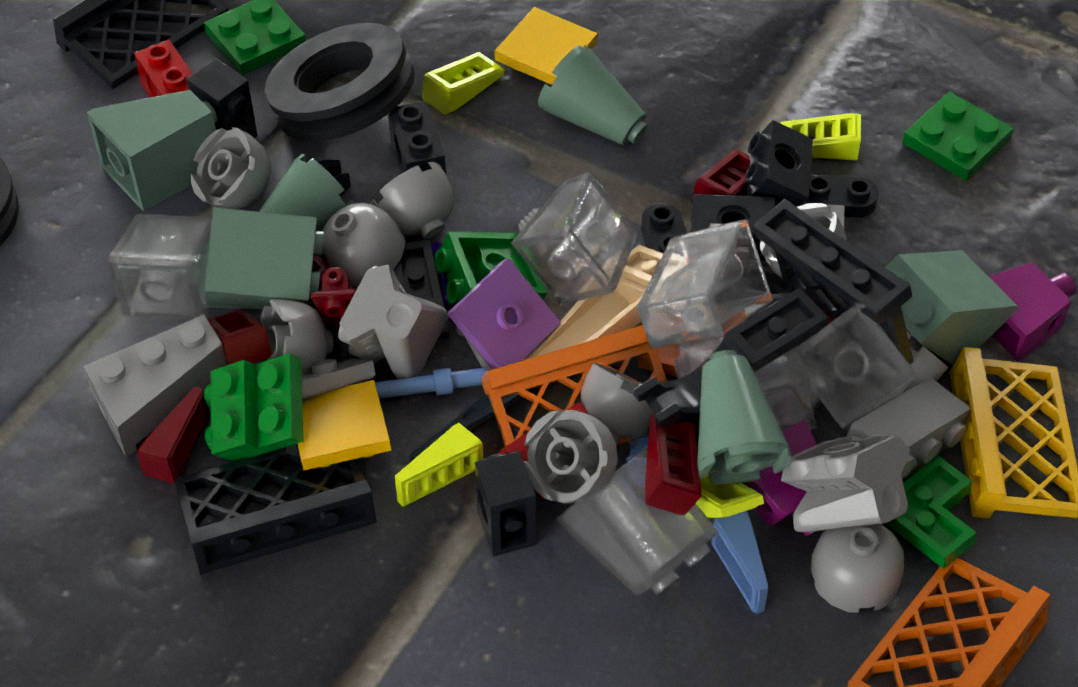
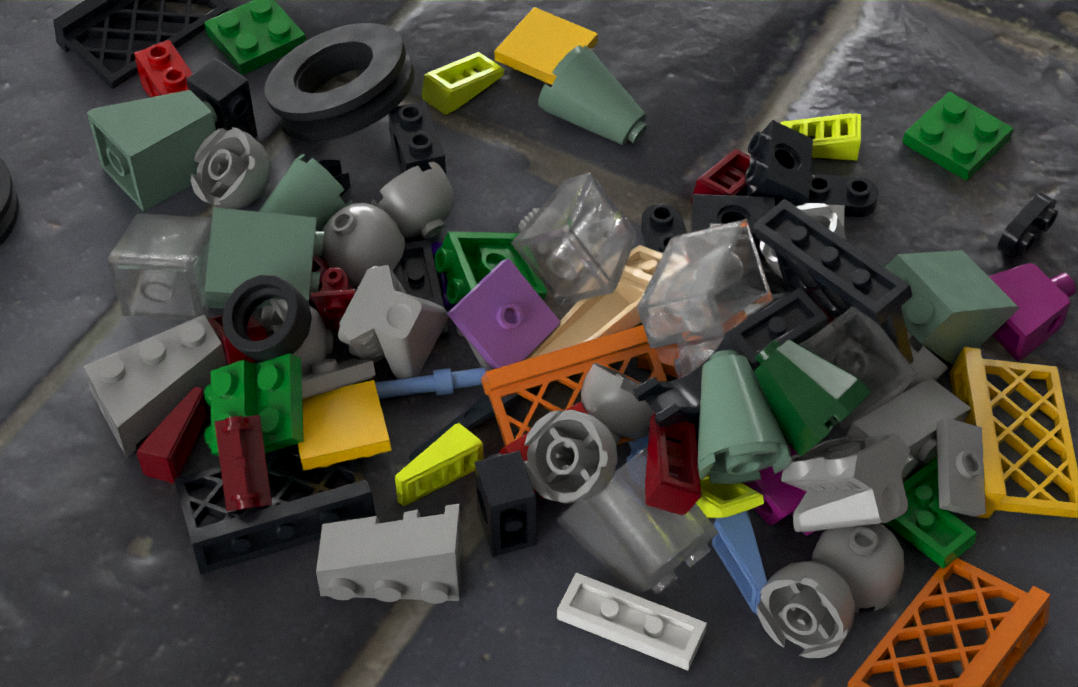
(242, 305): none -> black tyre
(243, 462): none -> dark red hinge
(393, 559): none -> light grey wedge
(631, 621): none -> white plate
(806, 392): none -> dark green cone
(808, 607): none -> light grey cylinder
(960, 467): none -> light grey plate
(1024, 227): none -> black plate

